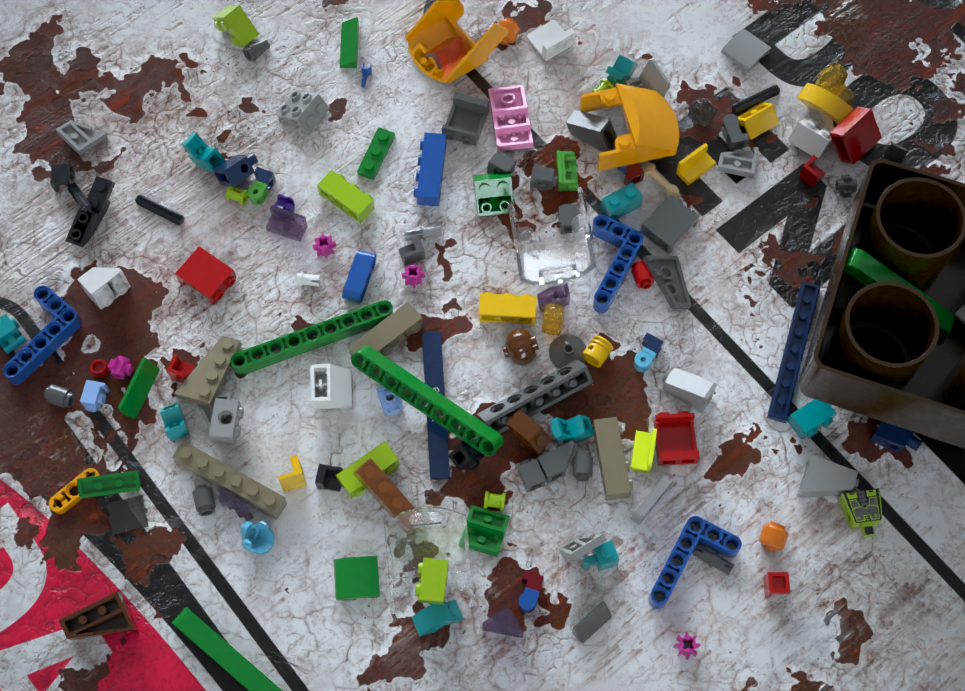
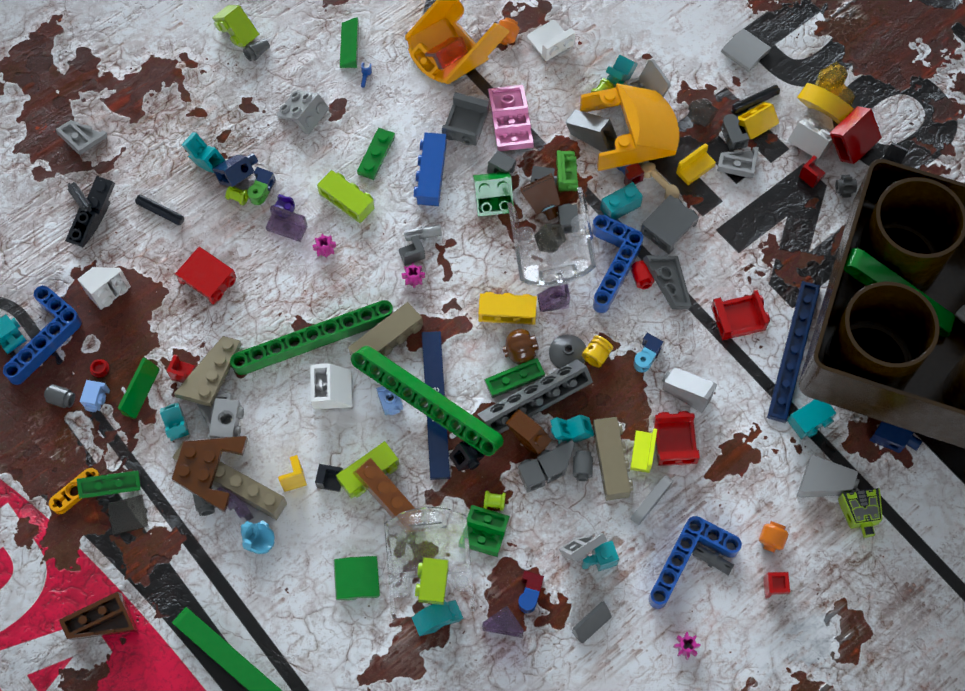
(61, 175): black panel -> none
(120, 367): dark pink gear -> none
(199, 463): none -> reddish brown wing
(307, 279): white pin -> none
(359, 276): blue beam -> none
(514, 377): none -> green plate
(542, 196): none -> reddish brown torso
(550, 238): none -> clear smoke brick
(553, 319): clear yellow gear -> none
(740, 315): none -> red panel

